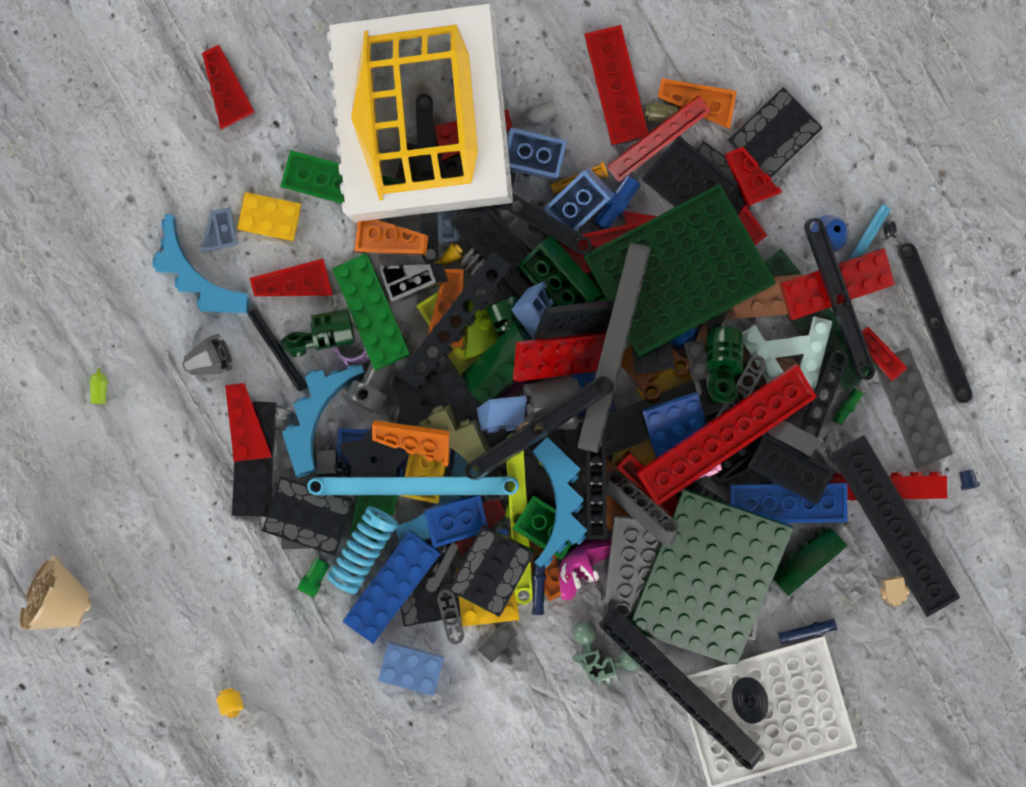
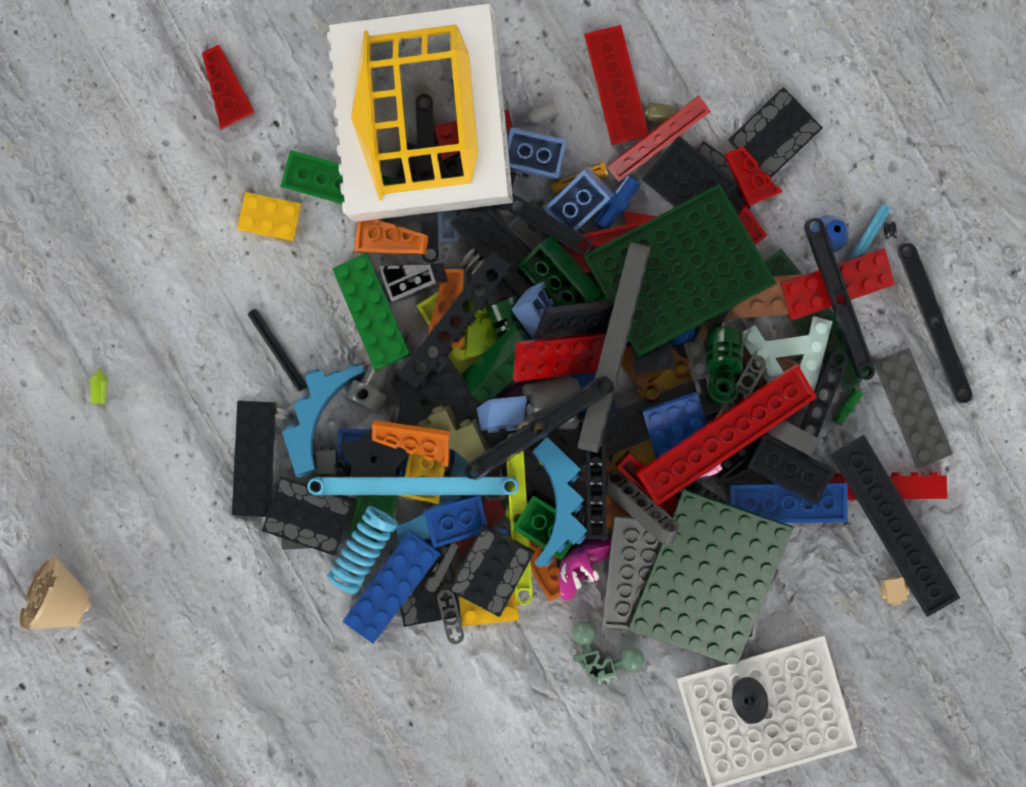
(173, 261): dark azure arch -> none
(208, 357): dark grey cone -> none
(220, 231): sand blue wing -> none
(230, 703): yellow head -> none
(245, 428): red wing -> none
(298, 280): red wing -> none
(312, 581): green piece -> none
(321, 335): dark green cylinder -> none
(351, 361): lavender helmet -> none
(411, 668): medium blue brick -> none
(452, 254): yellow cone -> none
(498, 642): dark grey hinge -> none
(538, 589): dark blue pin -> none
(681, 689): black beam -> none
(718, 100): orange wing -> none
(808, 559): dark green slope -> none
(814, 629): dark blue pin -> none
(883, 356): red plate -> none
(968, 480): dark blue piece -> none

